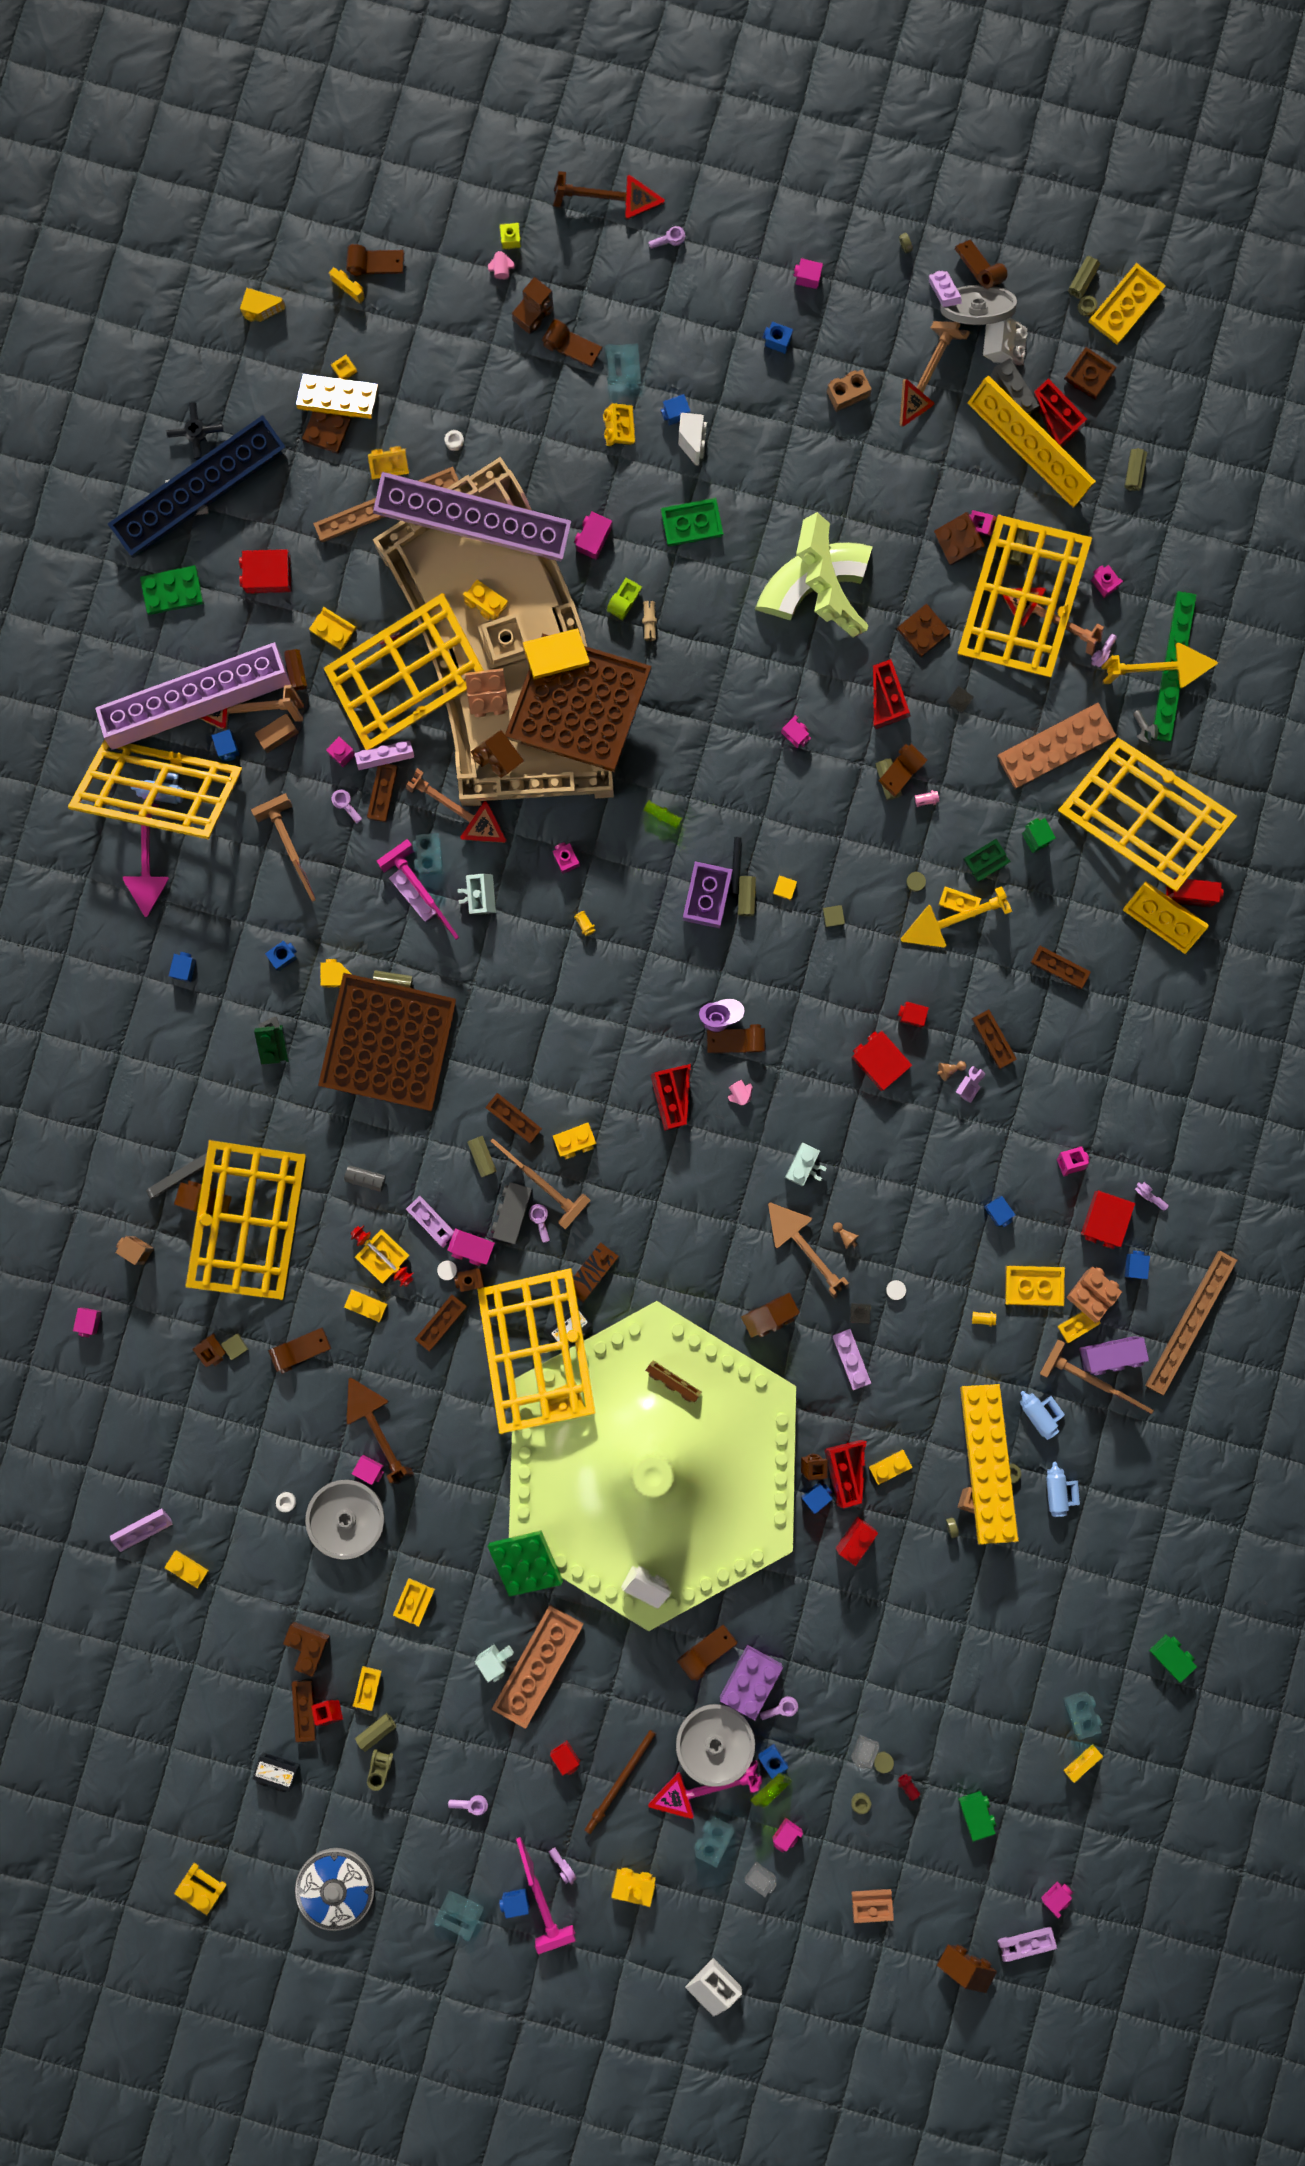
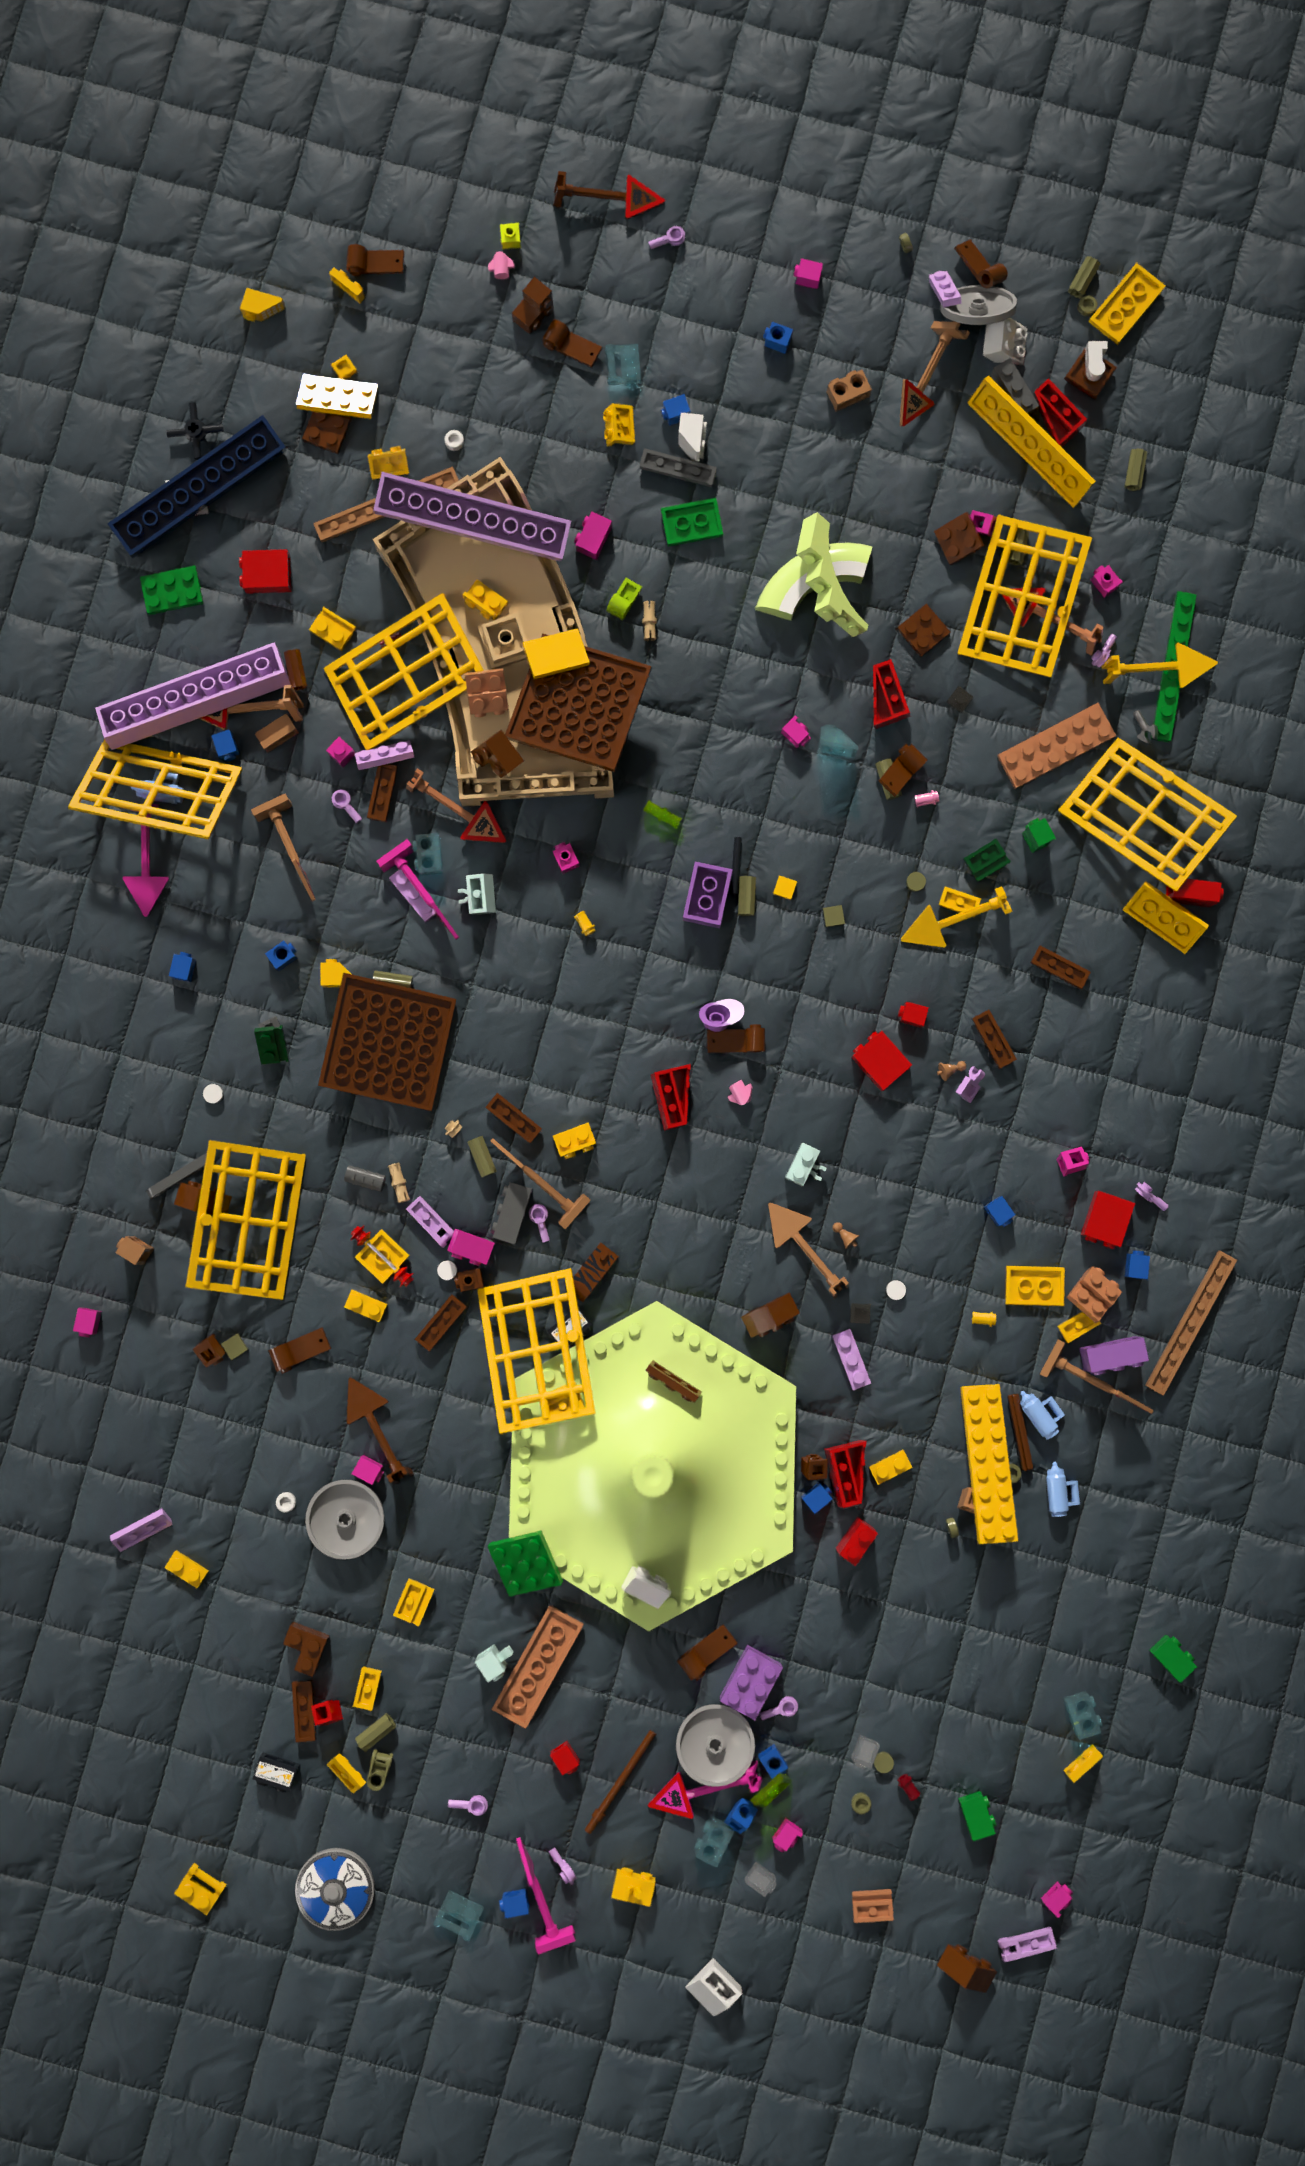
(213, 1093): none -> white tile
(346, 1773): none -> yellow plate
(398, 1182): none -> tan pin
(453, 1128): none -> tan plate
(678, 467): none -> dark grey plate
(734, 1818): none -> blue brick
(835, 742): none -> clear light blue slope
(1020, 1432): none -> reddish brown axle
(1093, 359): none -> white leg

